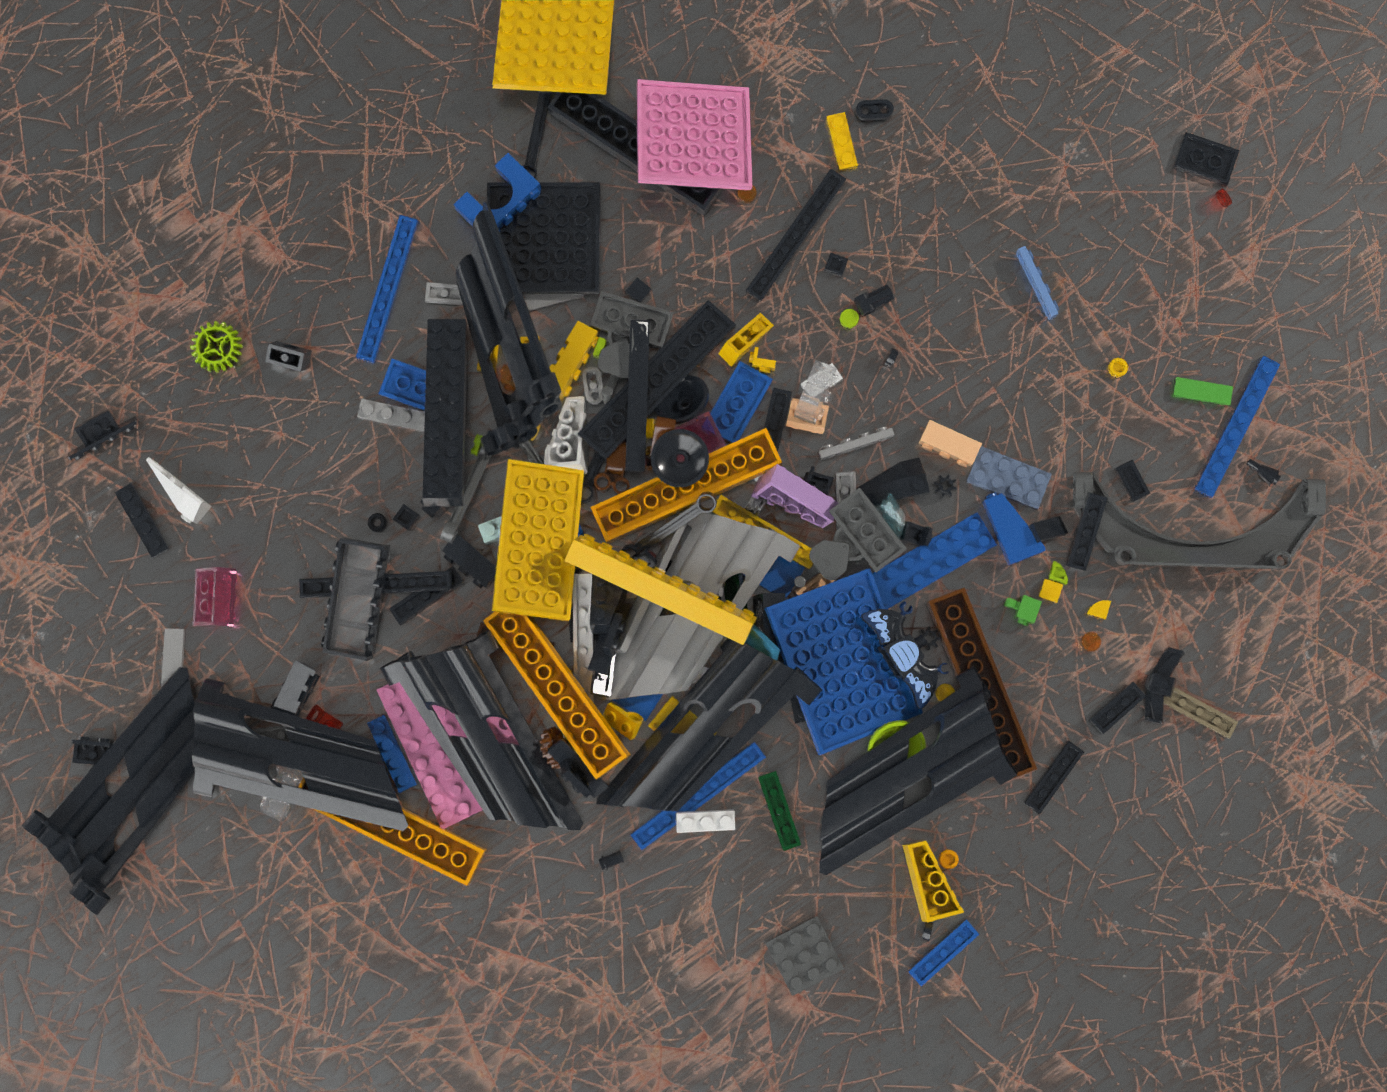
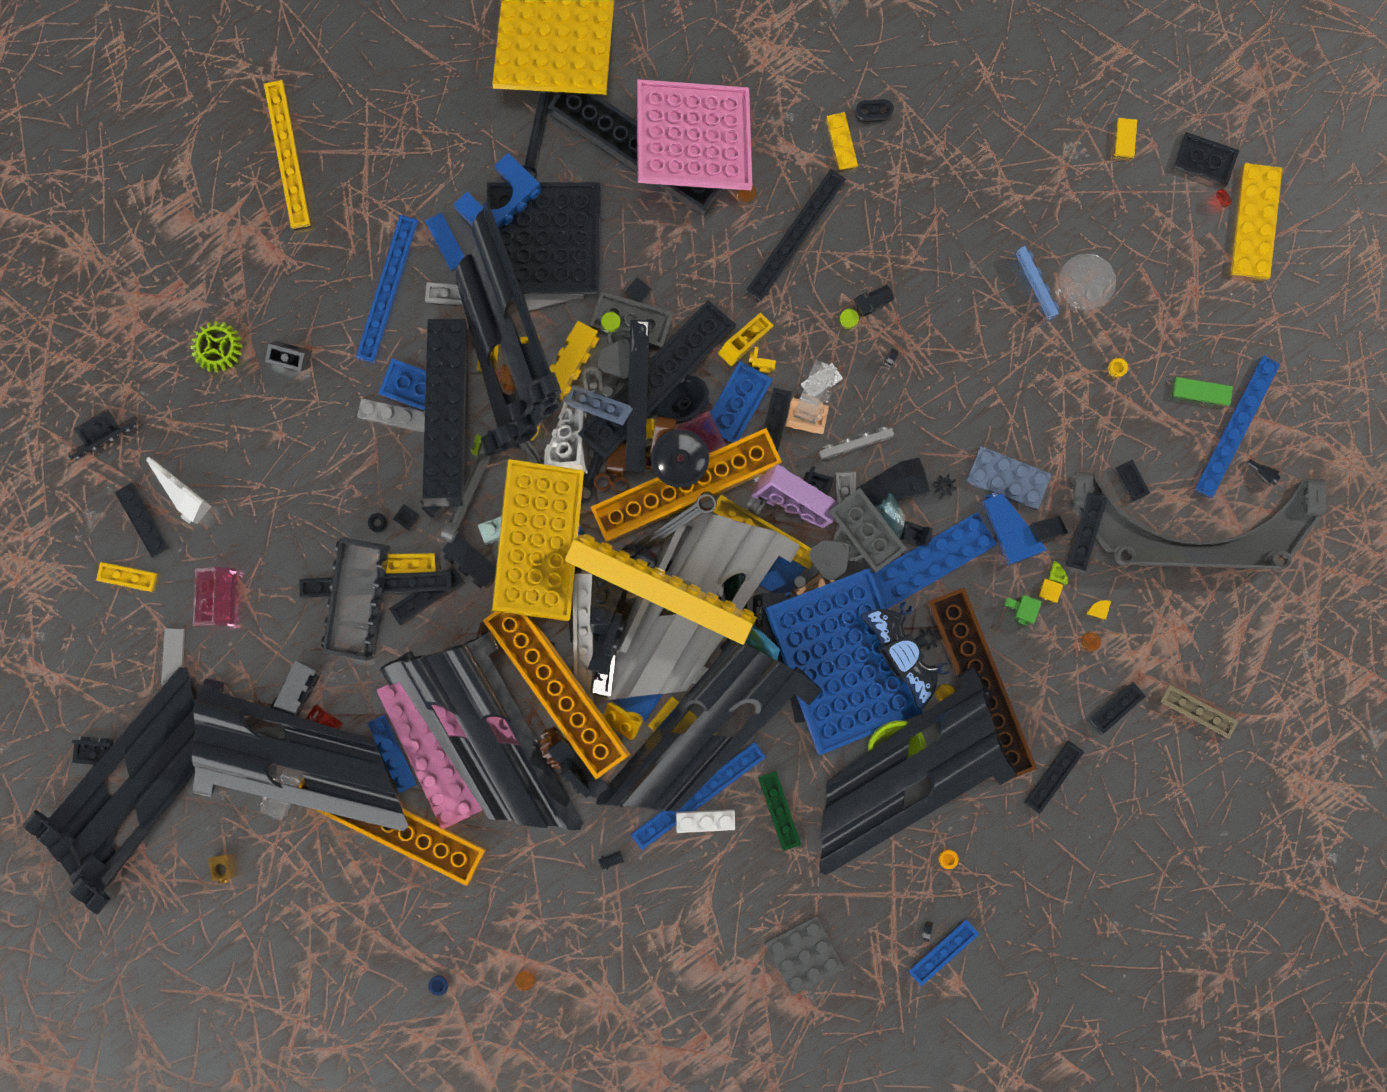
(126, 577): none -> yellow tile
(214, 863): none -> pearl gold brick
(287, 154): none -> yellow plate
(411, 563): none -> yellow plate
(438, 985): none -> dark blue tile
(445, 240): none -> blue tile
(524, 980): none -> clear orange tile
(598, 405): none -> sand blue plate
(599, 346): lime tile -> none
(610, 322): none -> lime tile
(836, 264): black tile -> none
(929, 883): yellow wedge -> none
(949, 444): light nougat brick -> none
(1087, 282): none -> clear tile
(1125, 137): none -> yellow tile
(1160, 684): black plate -> none
(1256, 221): none -> yellow plate

